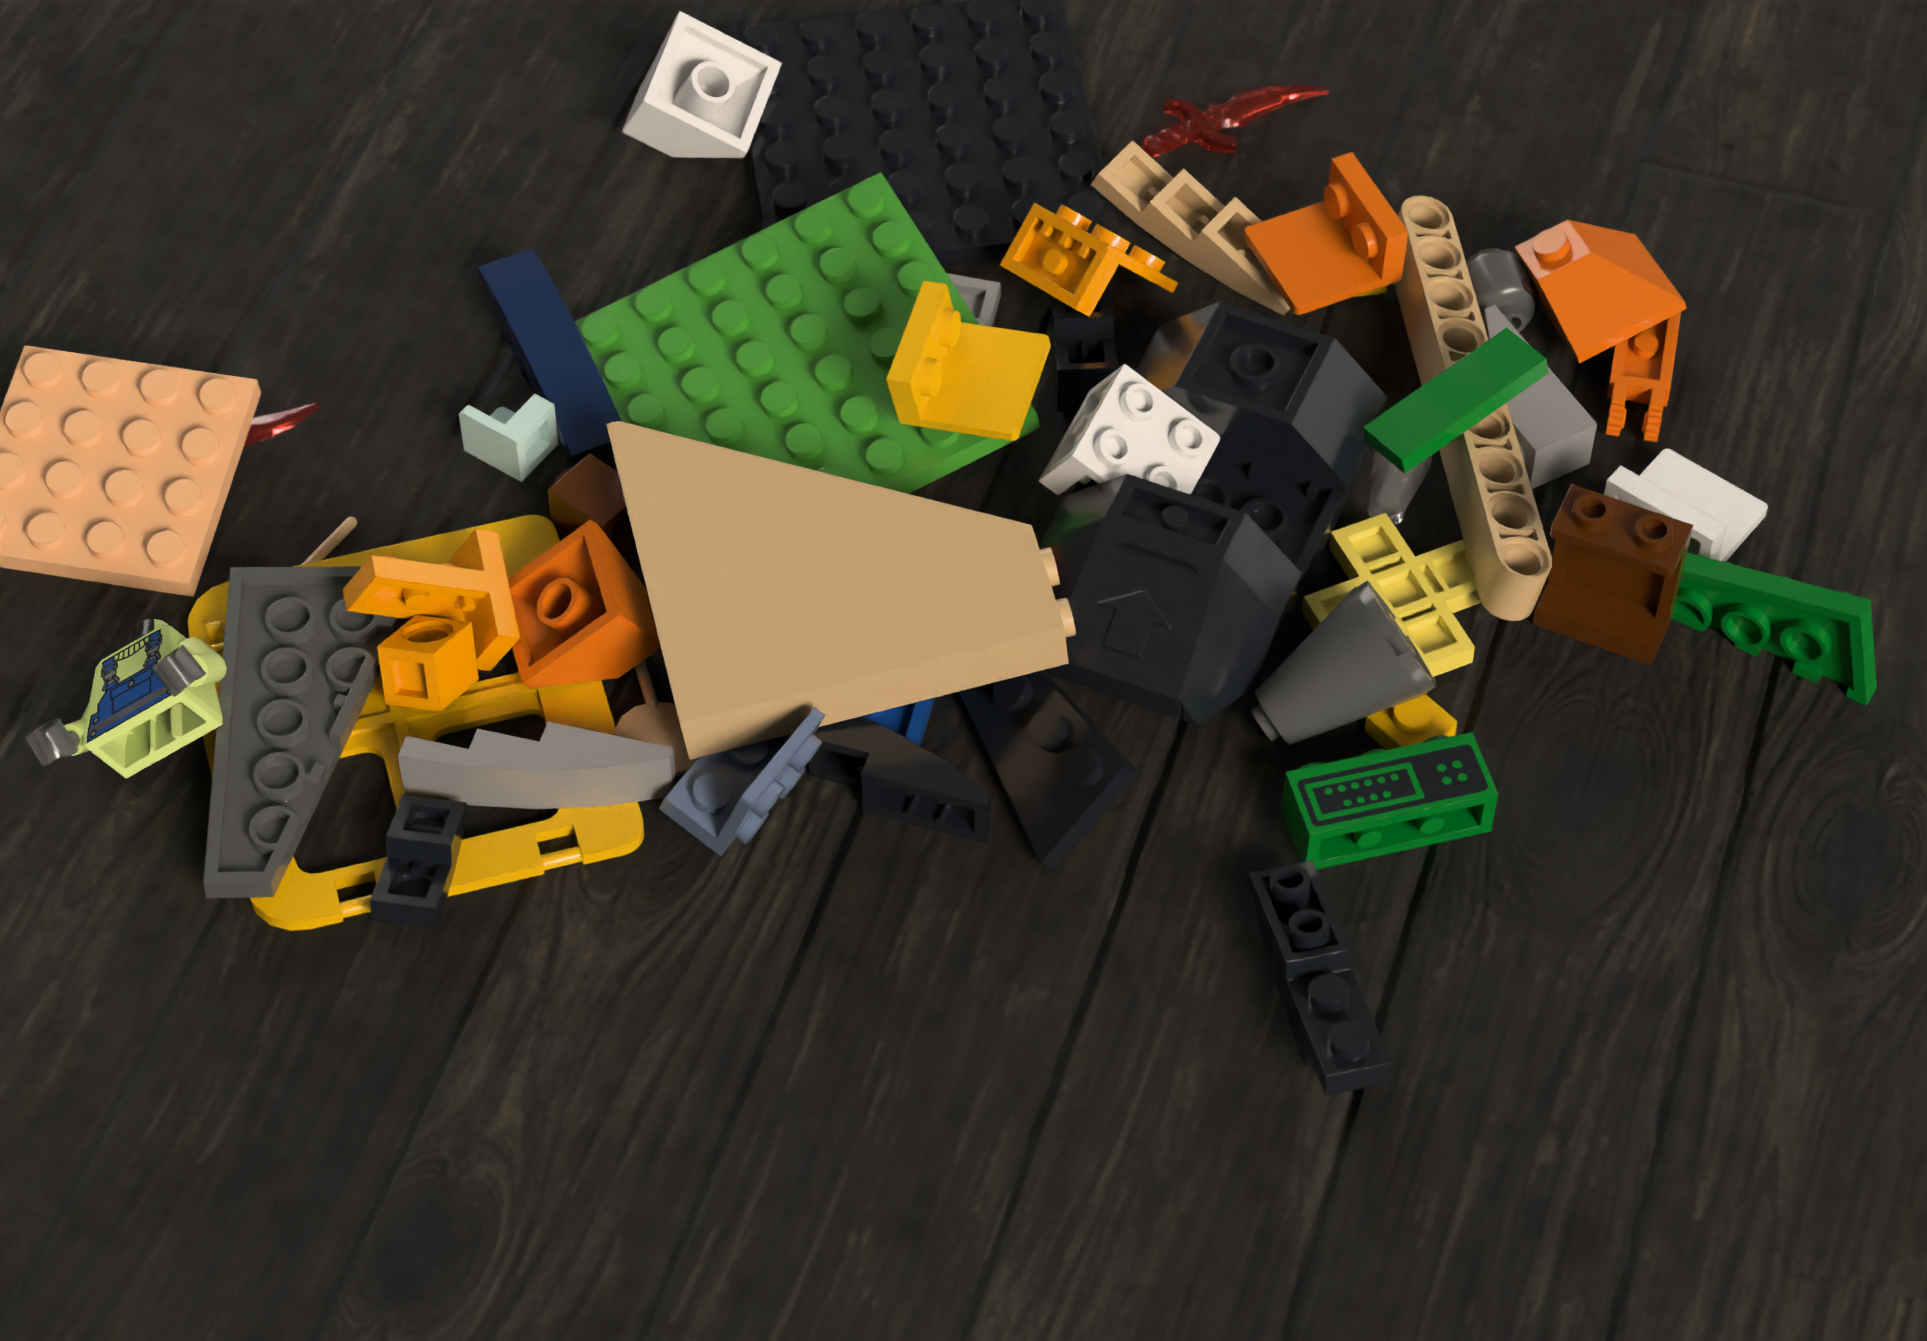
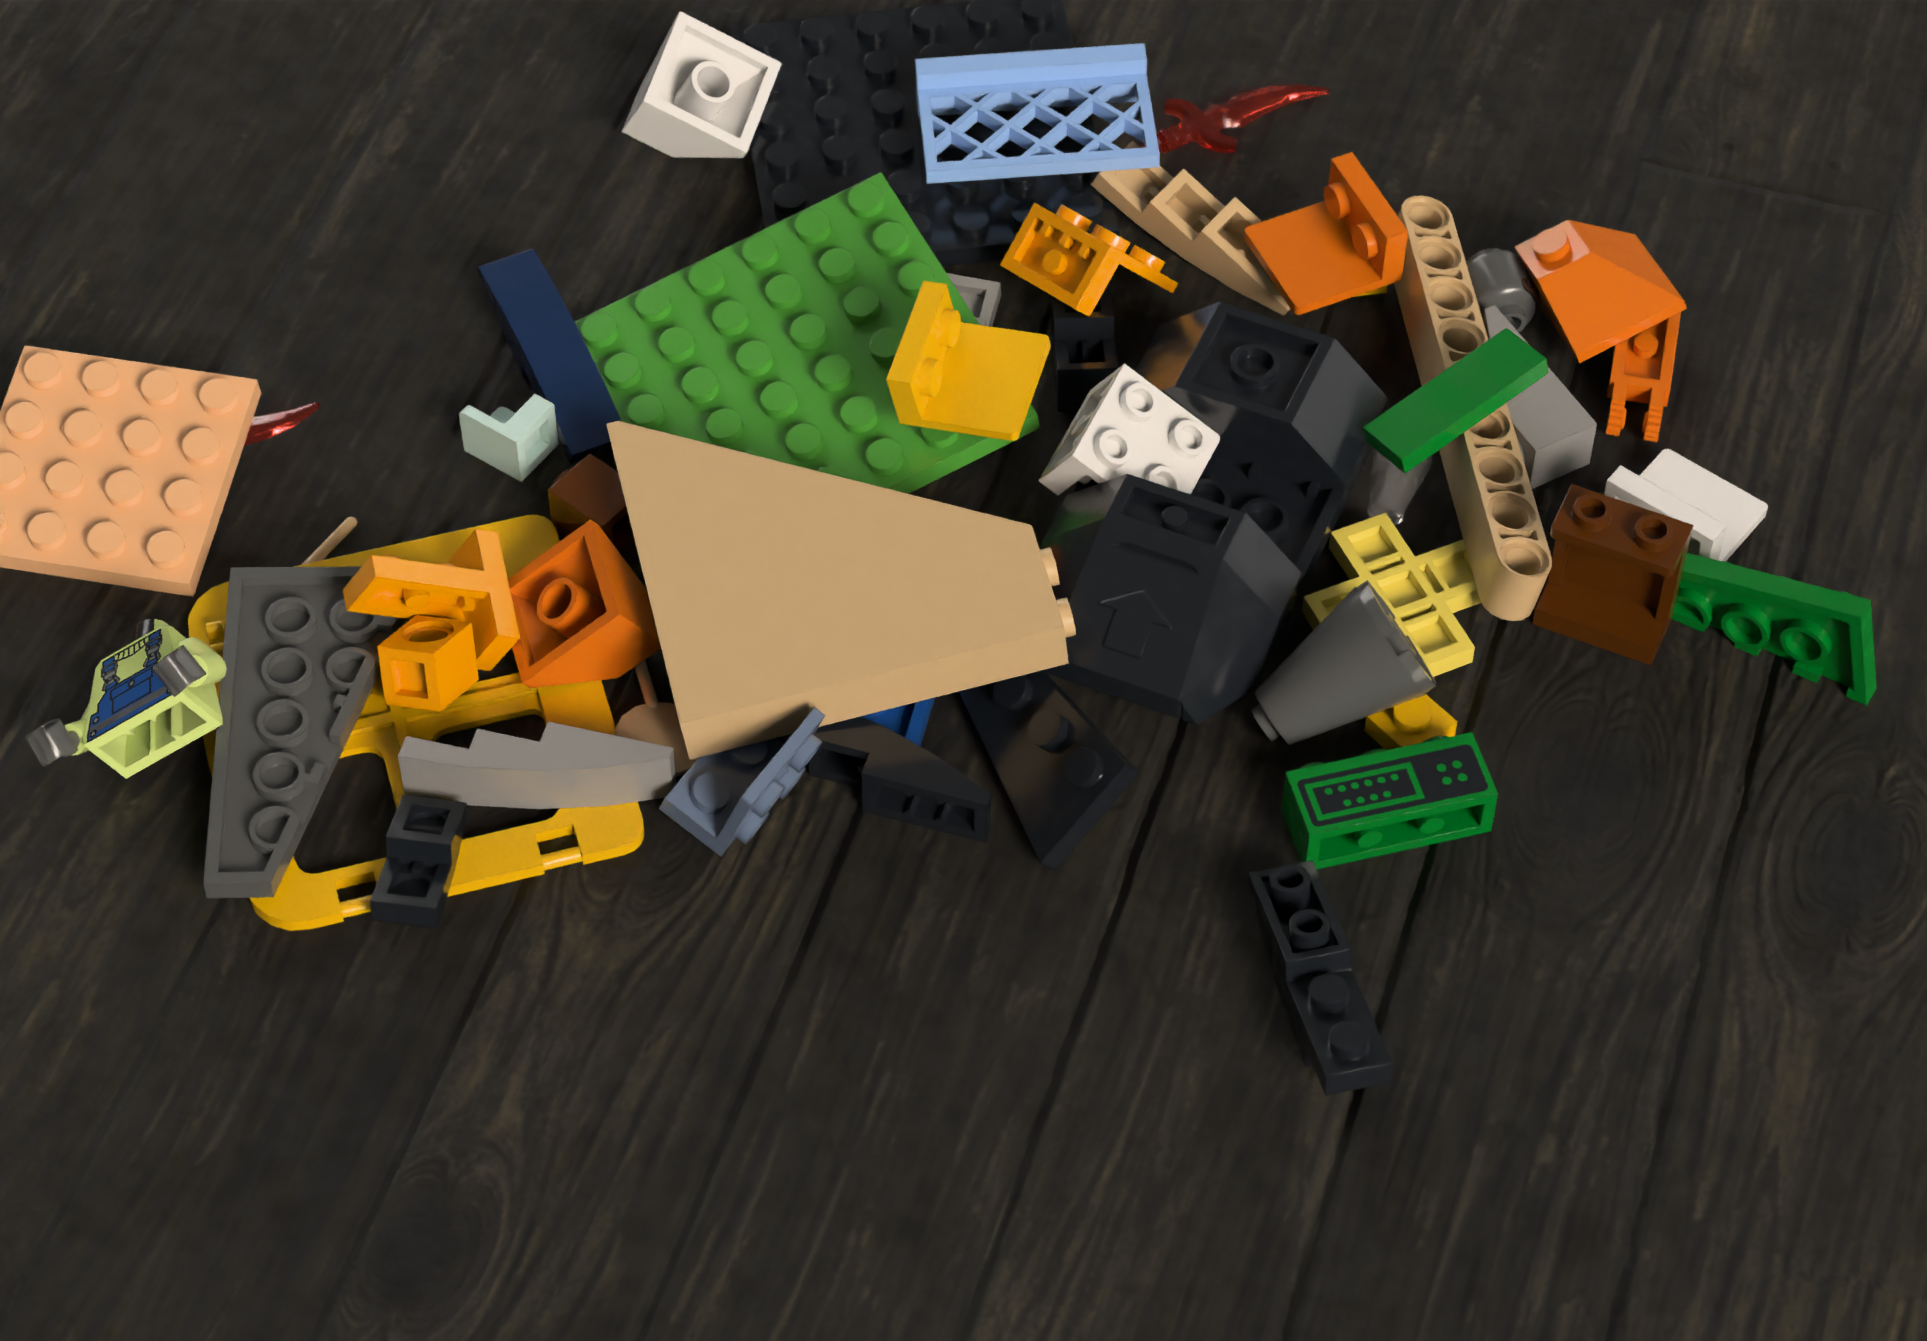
(1035, 85): none -> light blue fence

